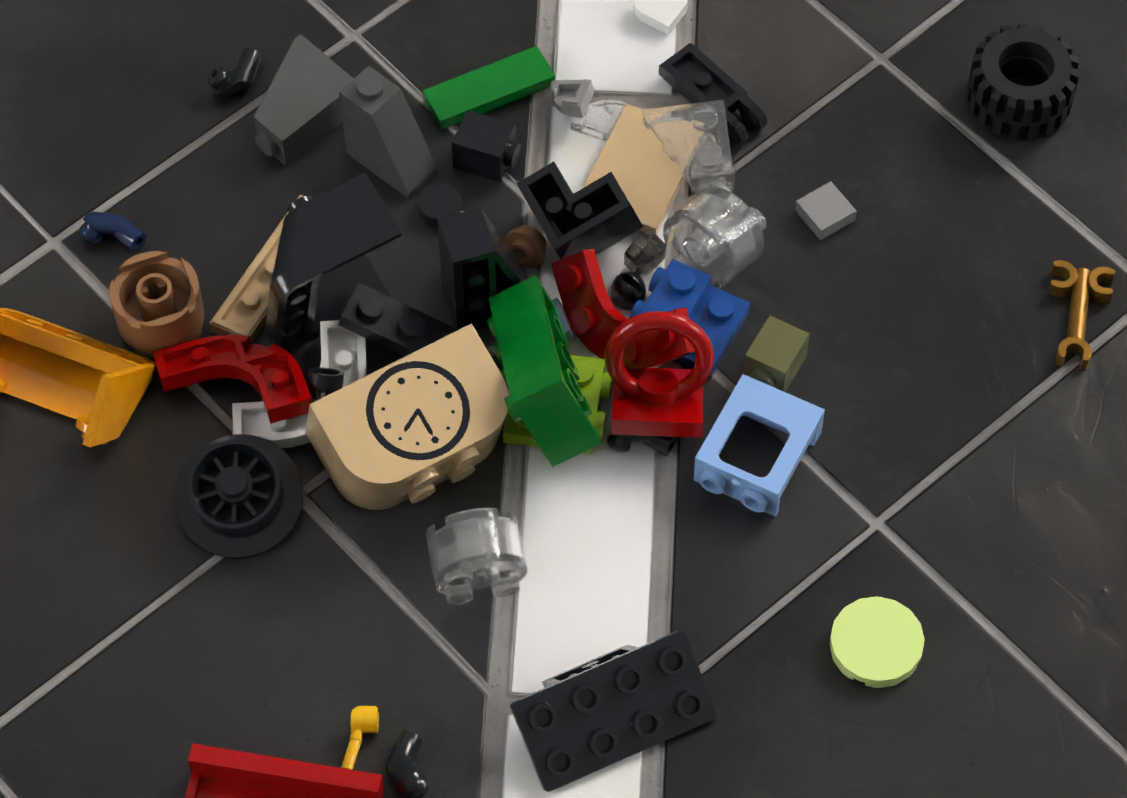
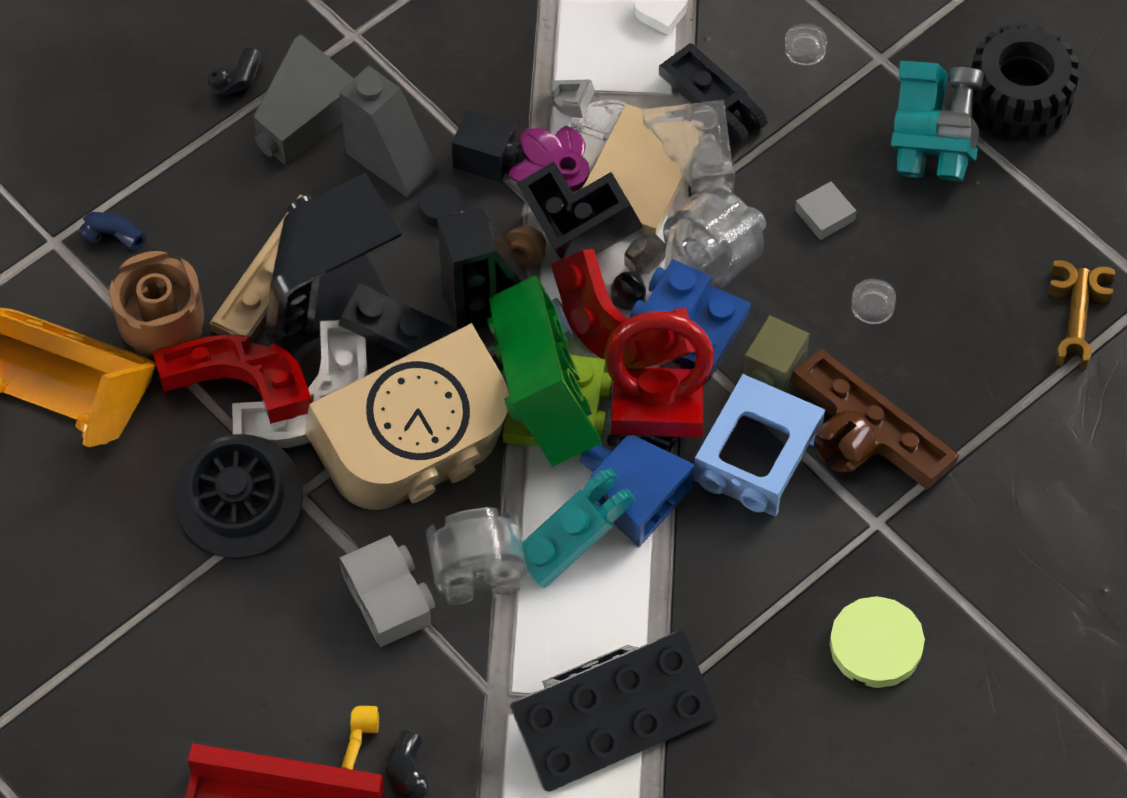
(324, 380): black hinge -> none
(386, 590): none -> light grey brick
(489, 87): green tile -> none
(563, 148): none -> magenta plate
(574, 528): none -> teal hinge
(650, 474): none -> blue torso
(805, 44): none -> clear tile
(867, 424): none -> reddish brown plate
(873, 301): none -> clear tile
(929, 131): none -> teal hips

